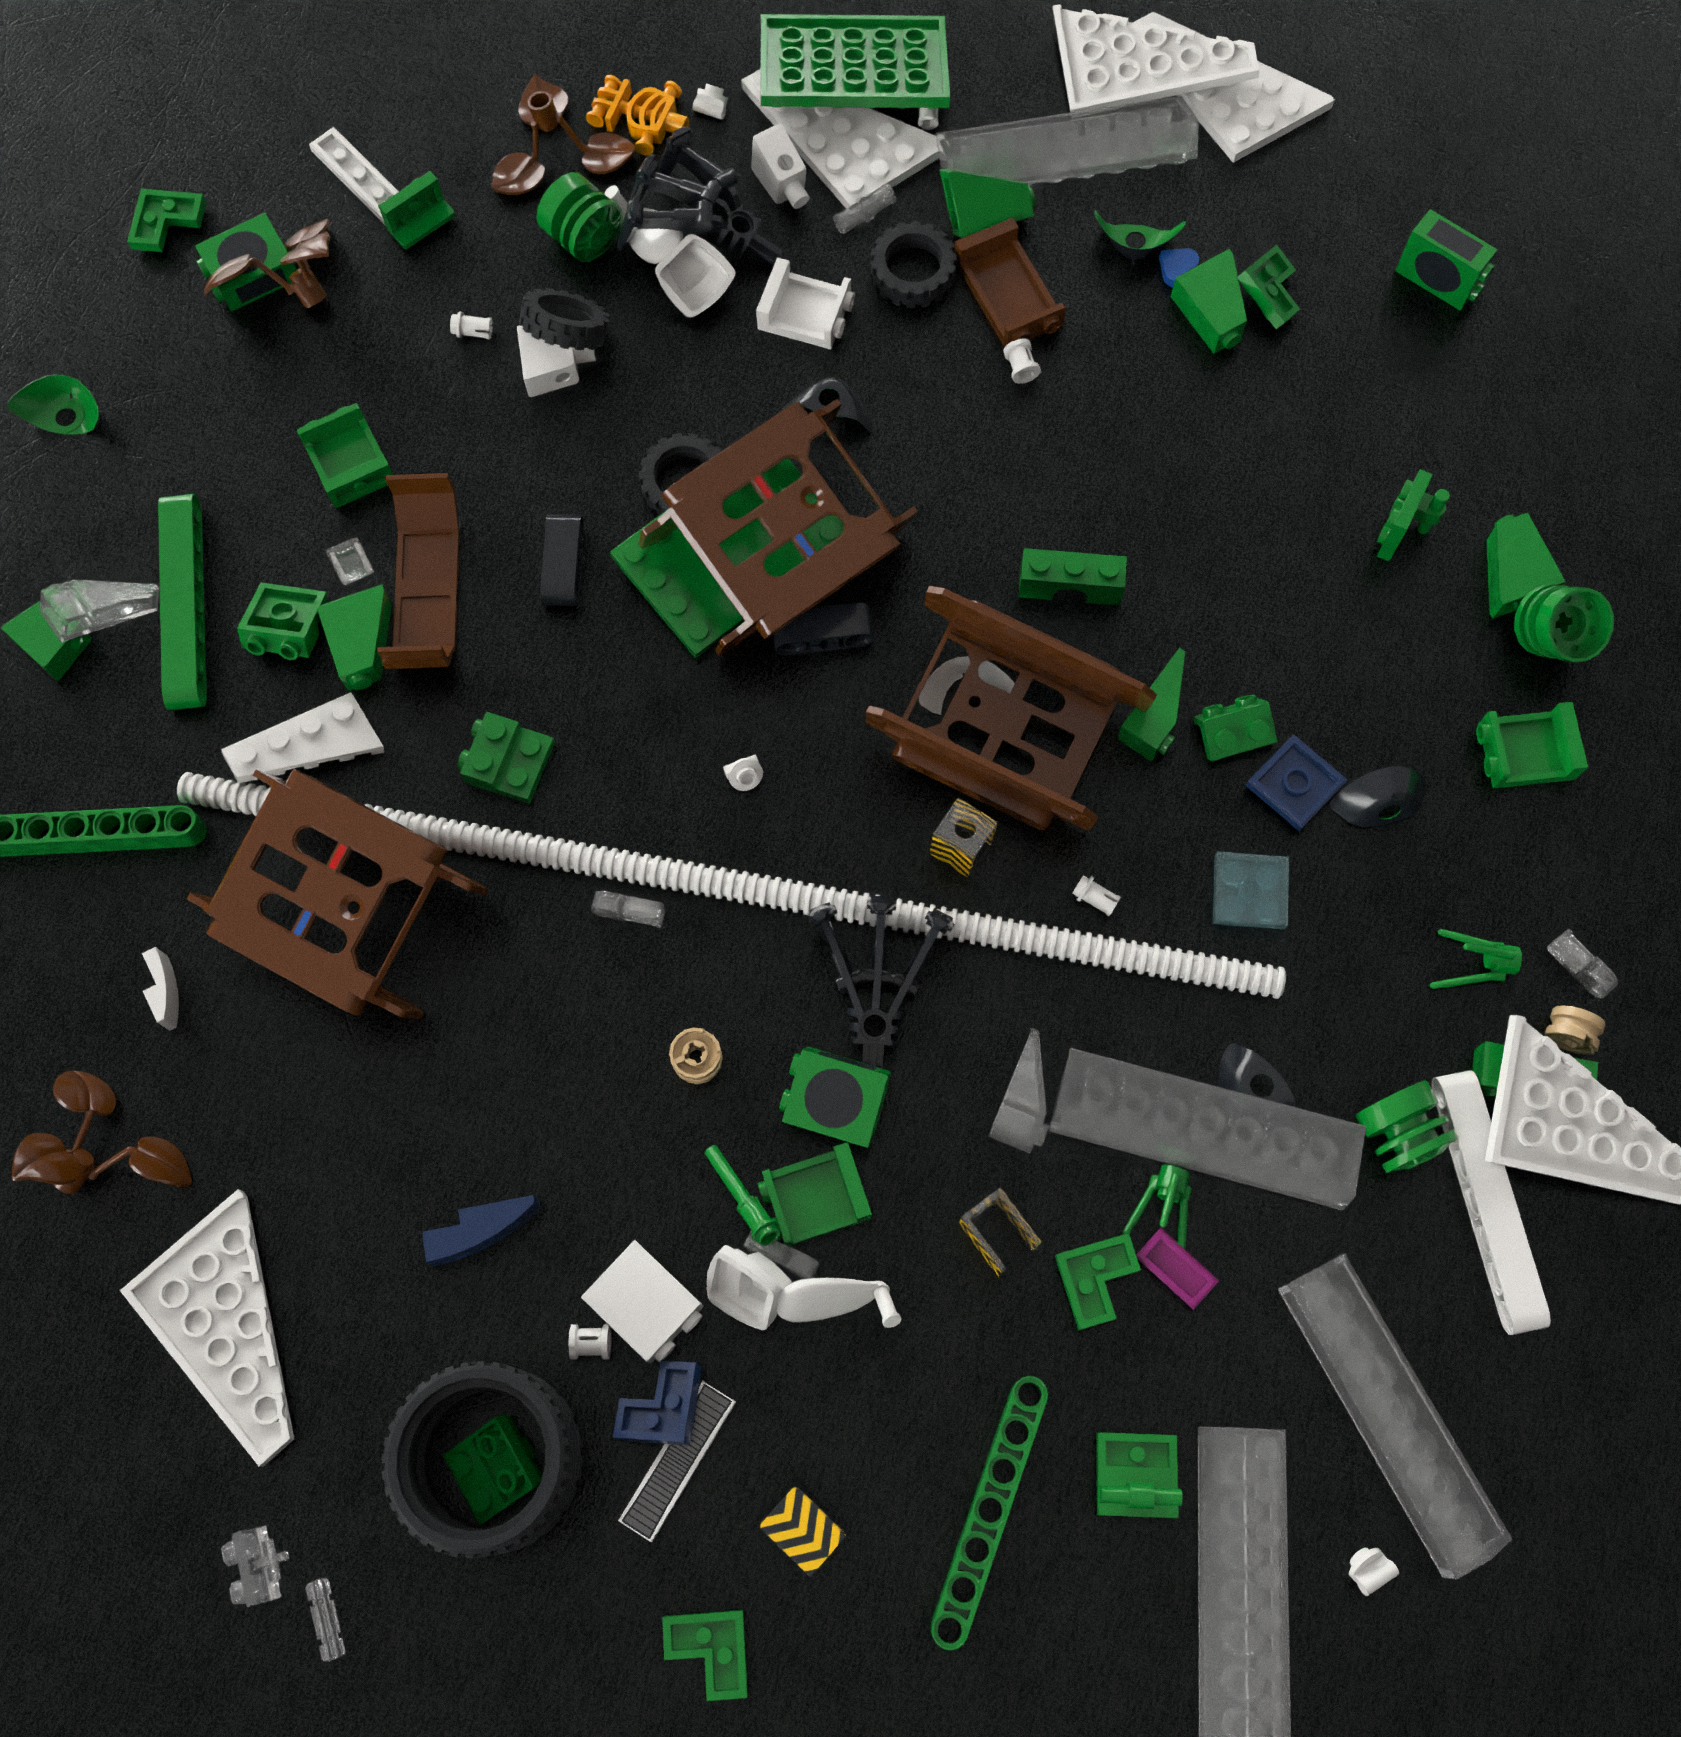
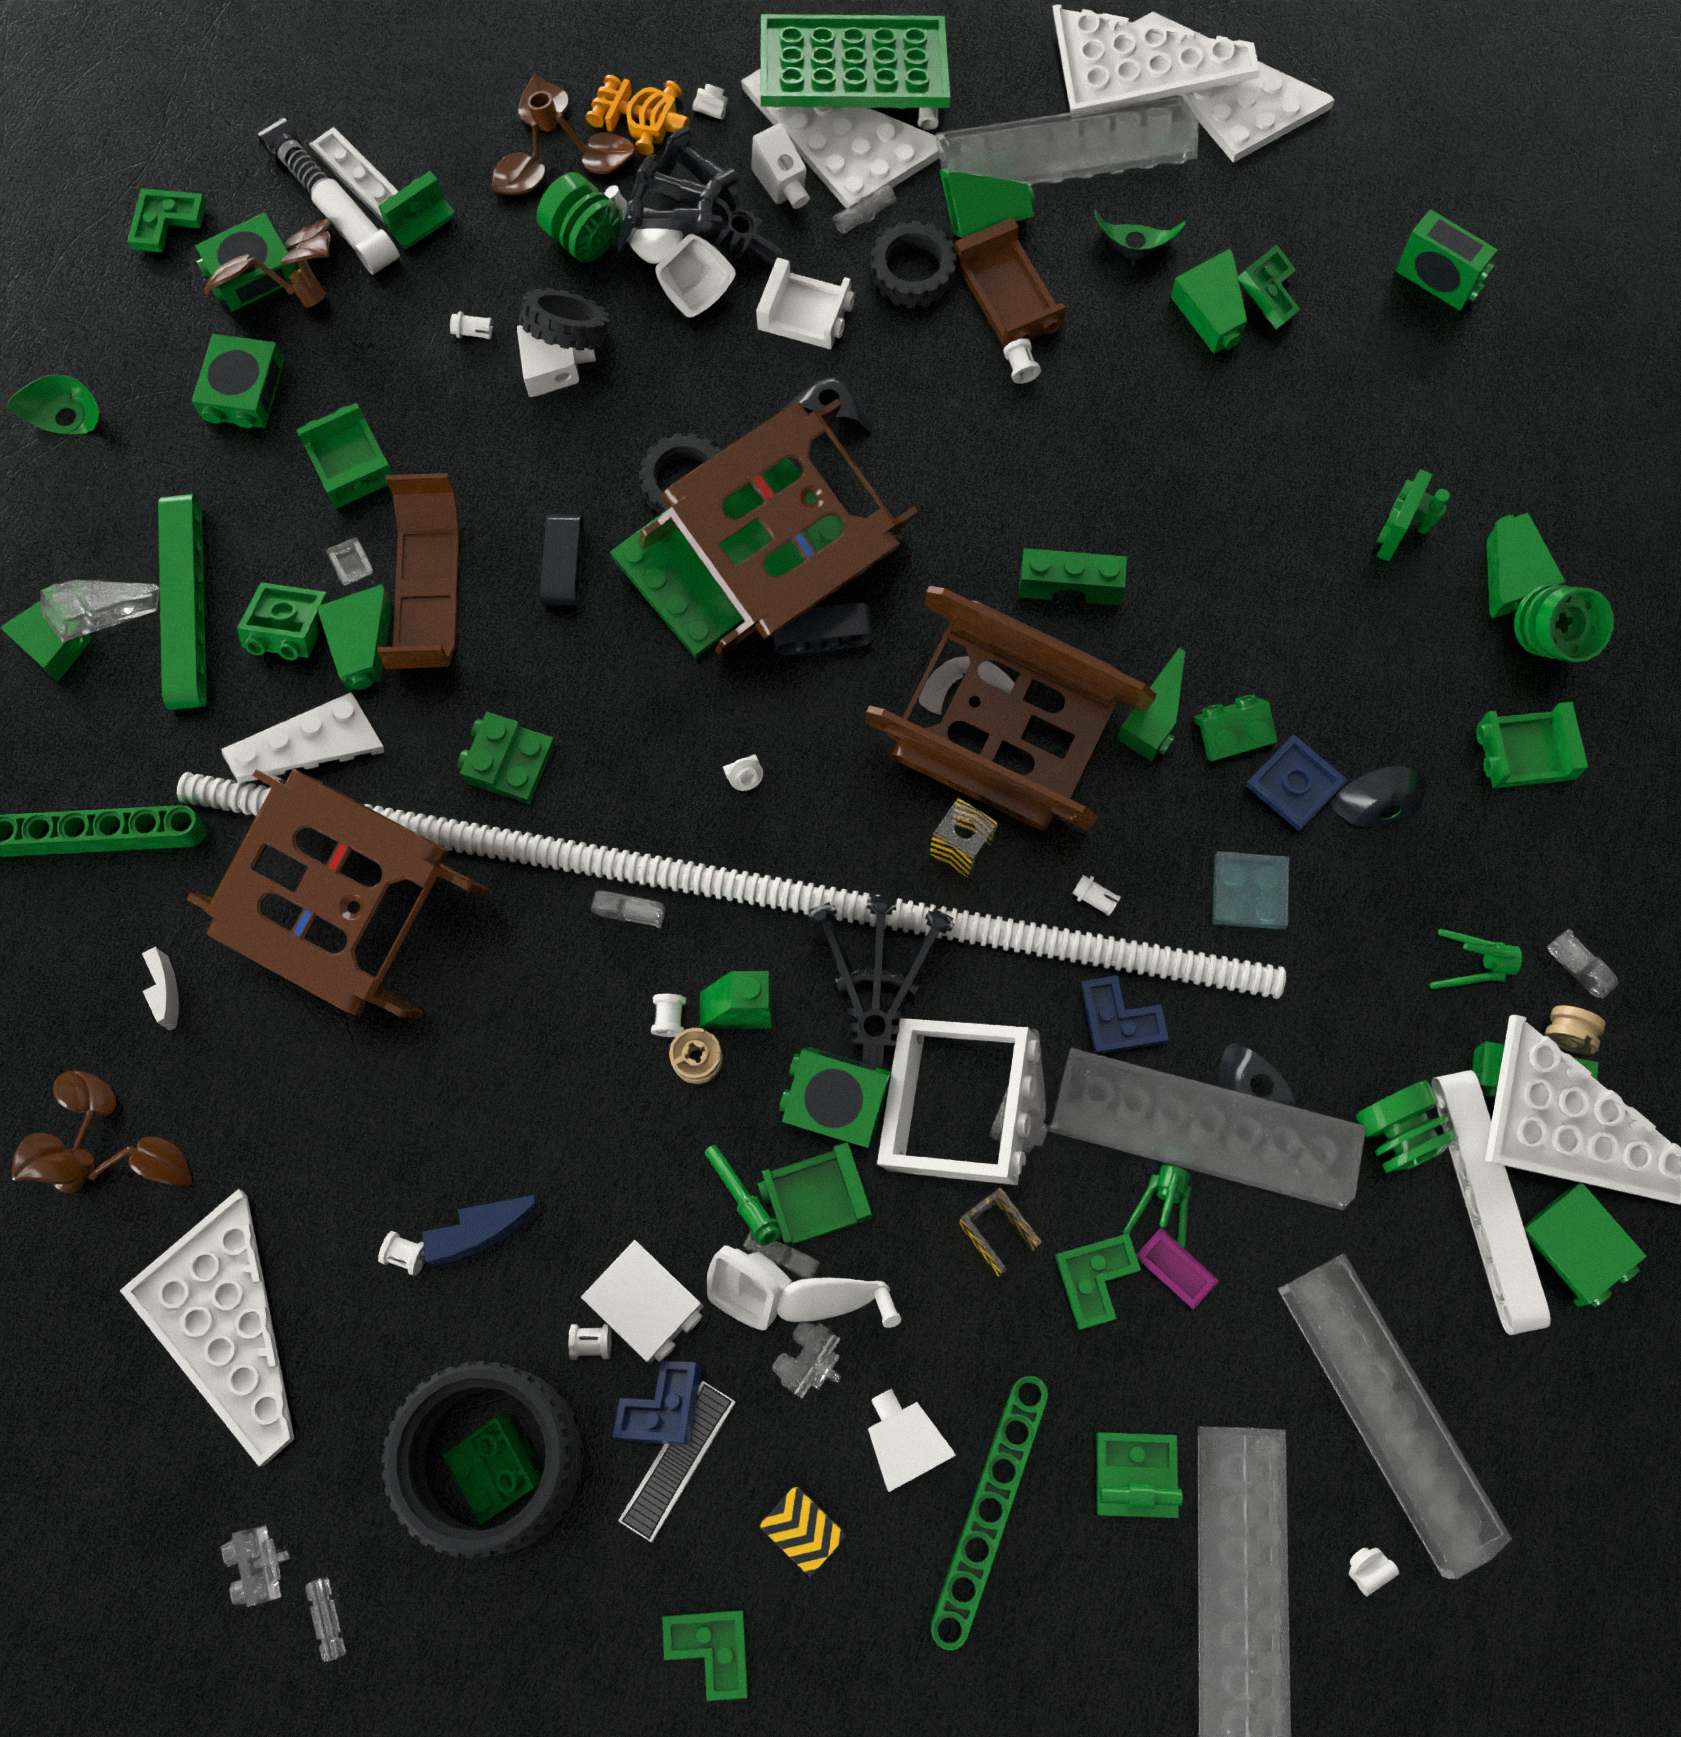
(238, 381): none -> green brick
(371, 245): none -> white piece
(402, 1253): none -> white bush
(668, 1015): none -> white bush
(738, 1002): none -> green slope
(814, 1361): none -> clear hips
(902, 1095): none -> white window
(905, 1441): none -> white torso
(1113, 1026): none -> dark blue plate
(1177, 262): blue tile -> none
(1584, 1245): none -> green panel

